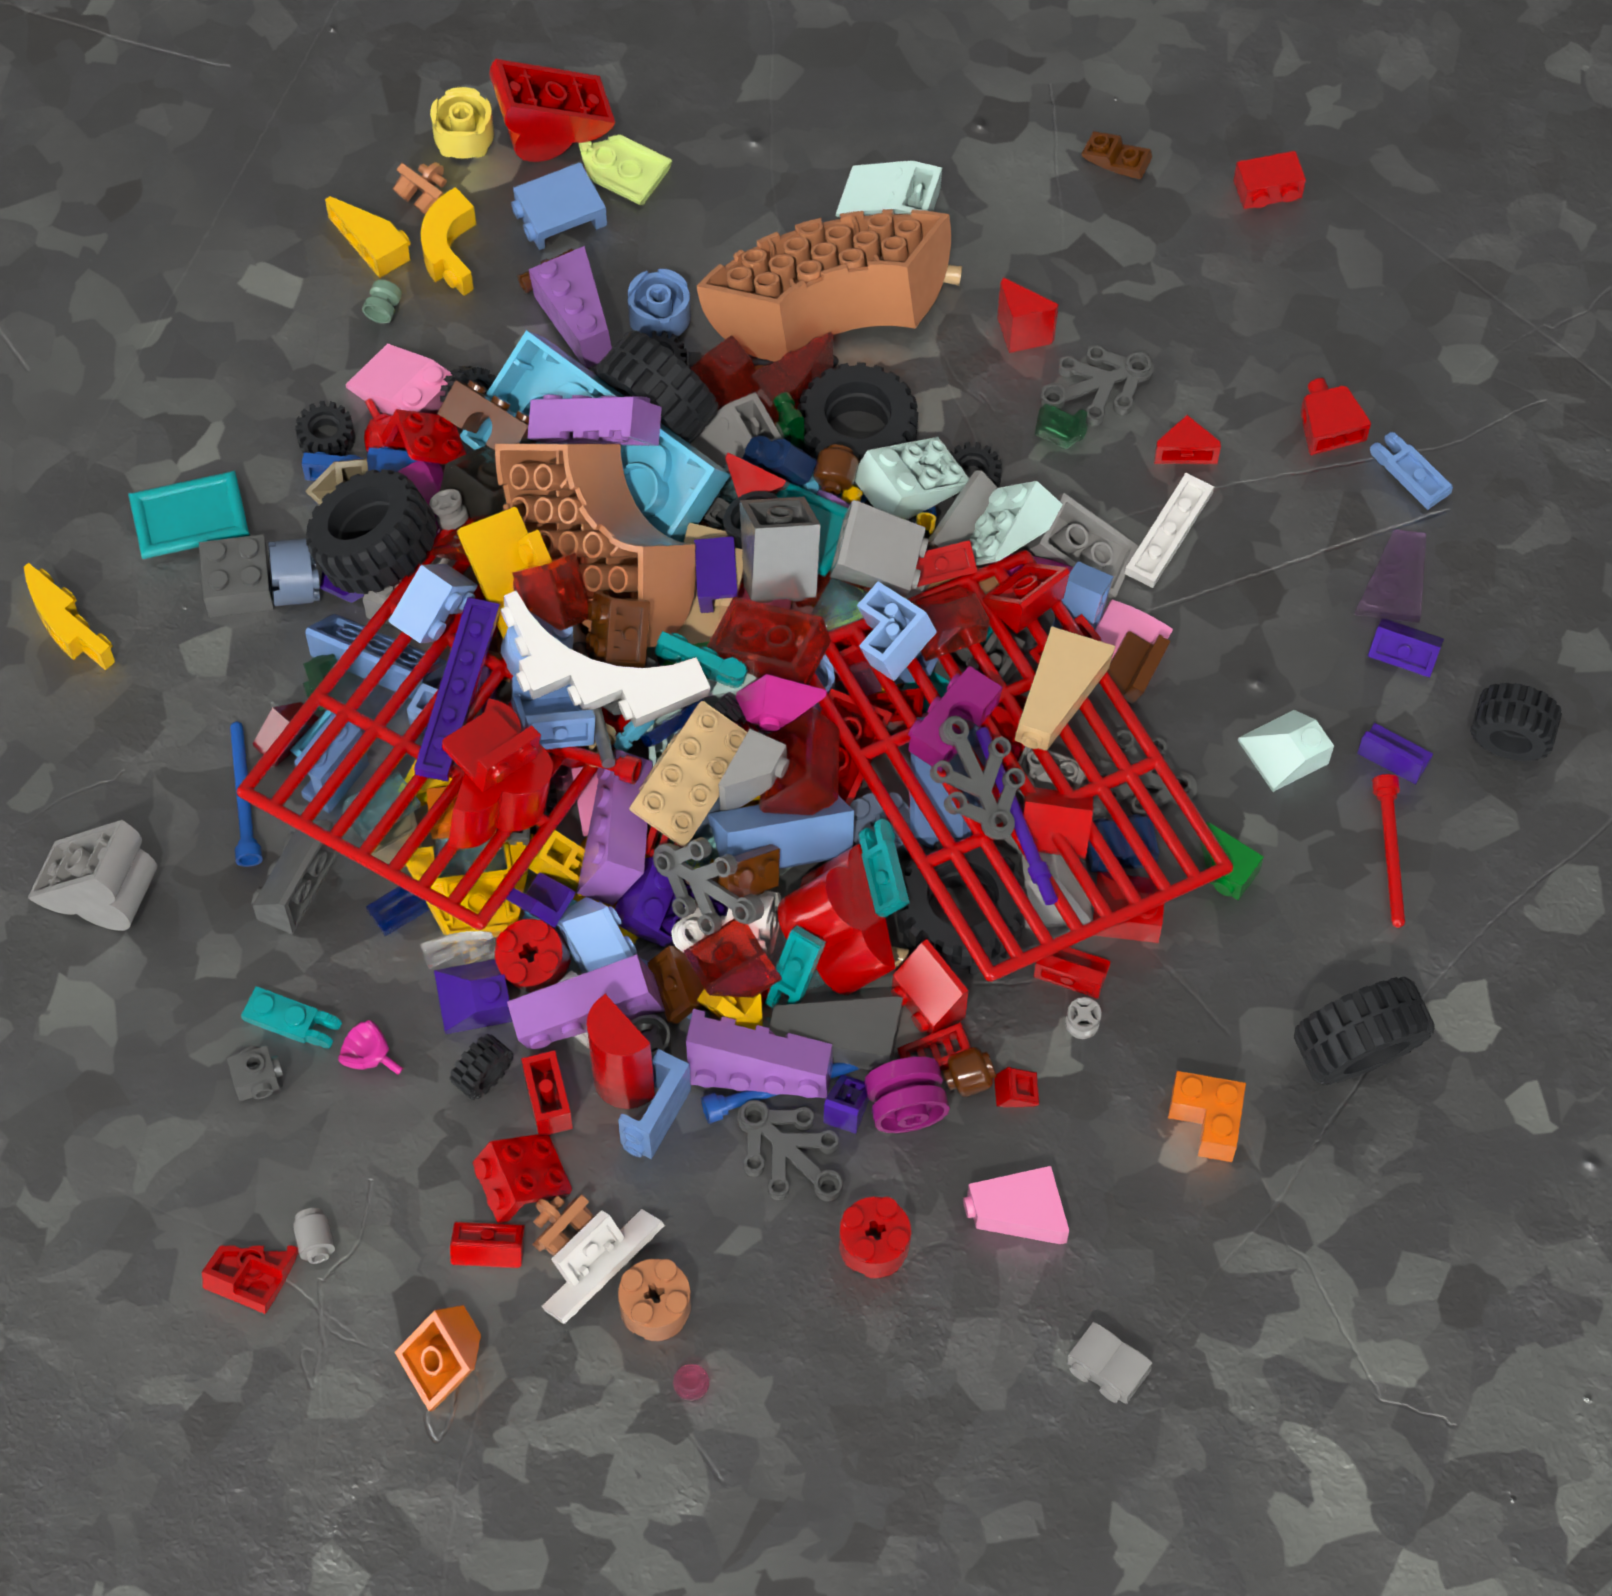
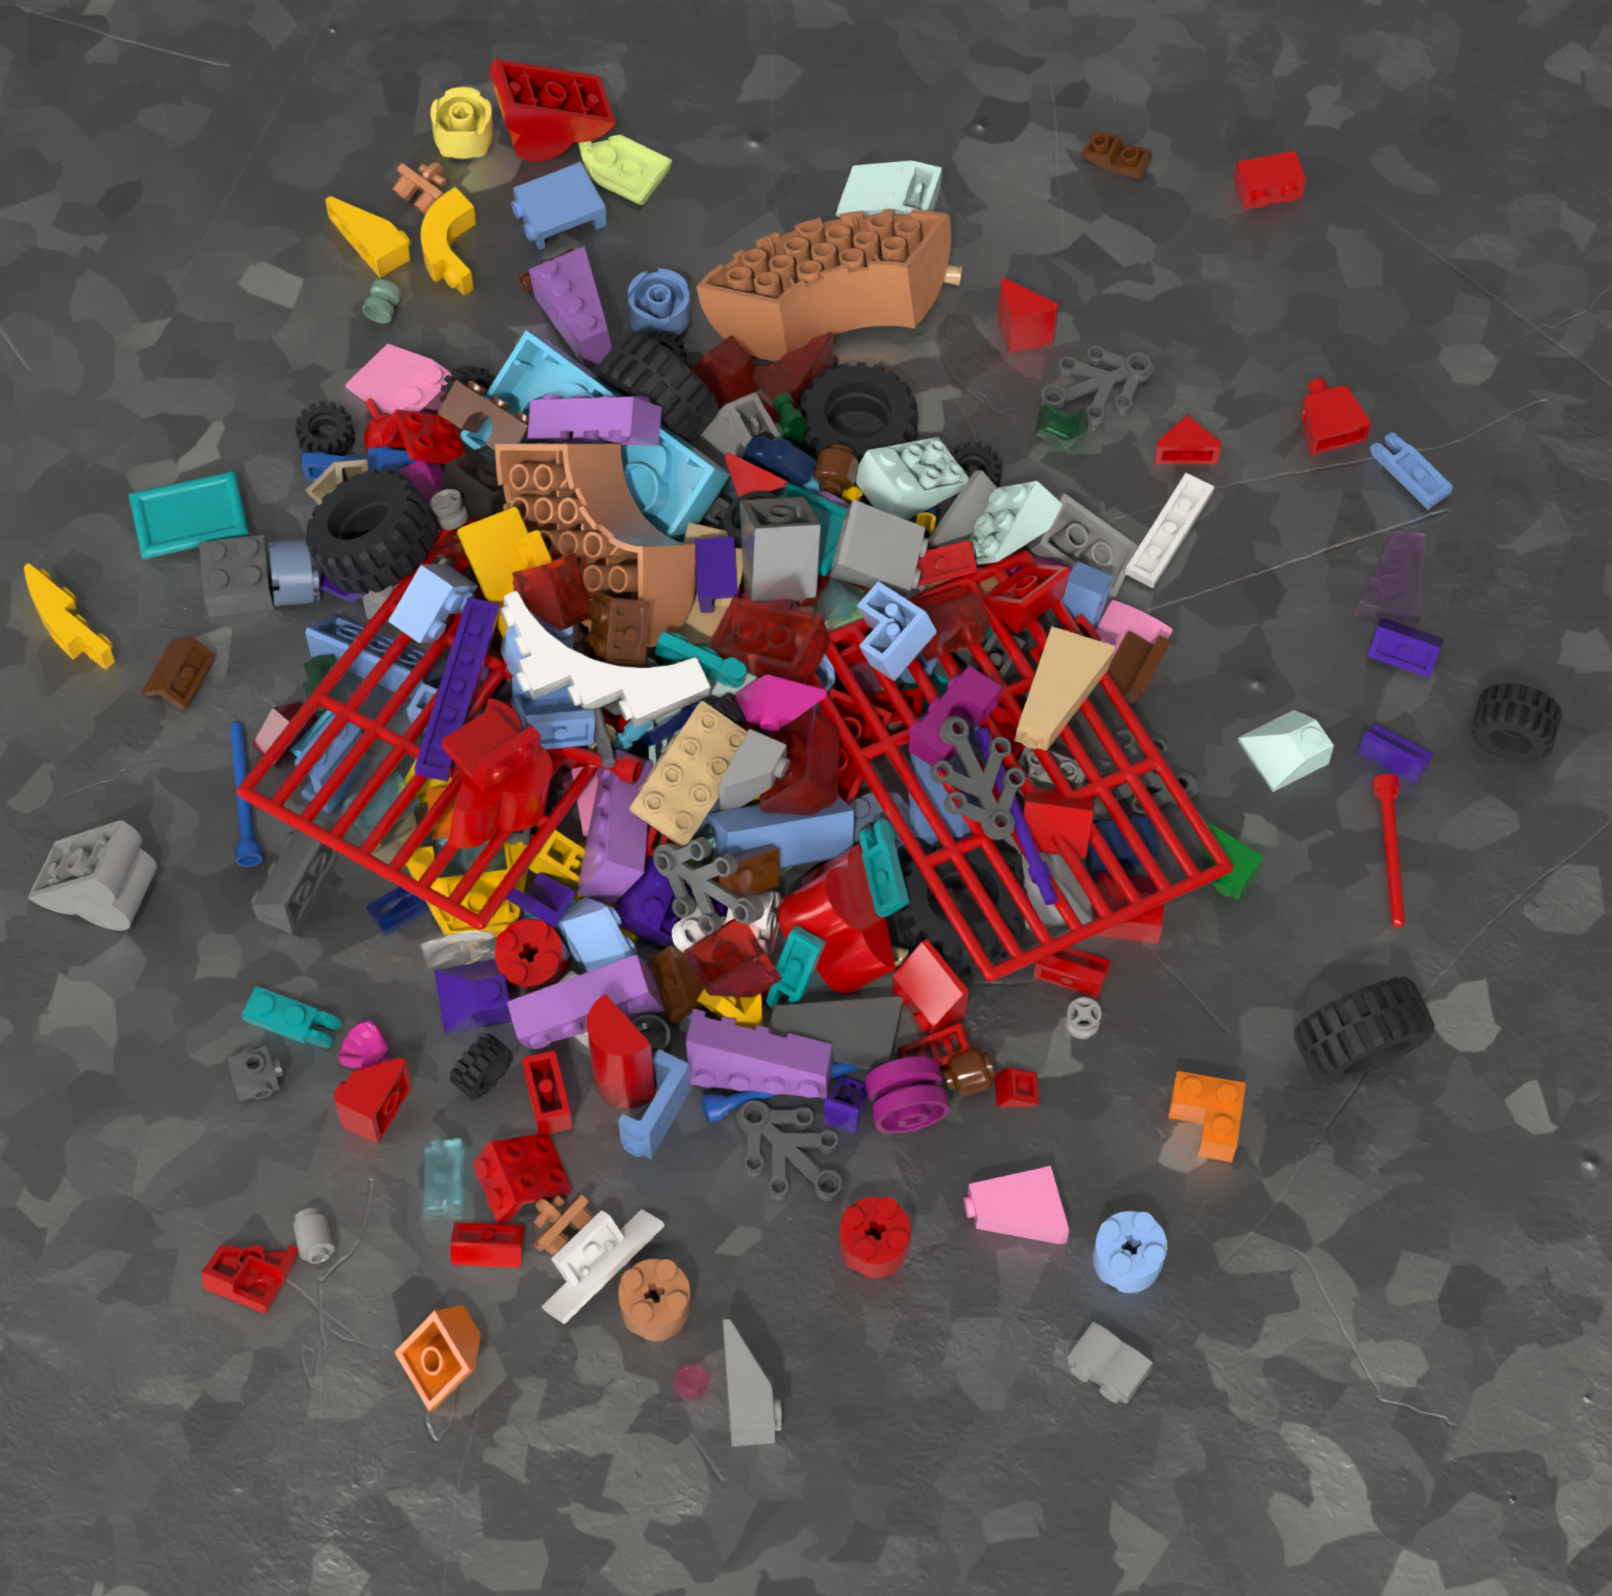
(179, 671): none -> reddish brown panel
(373, 1098): none -> red slope
(443, 1179): none -> clear light blue hinge
(751, 1403): none -> light grey slope
(1139, 1234): none -> light blue brick

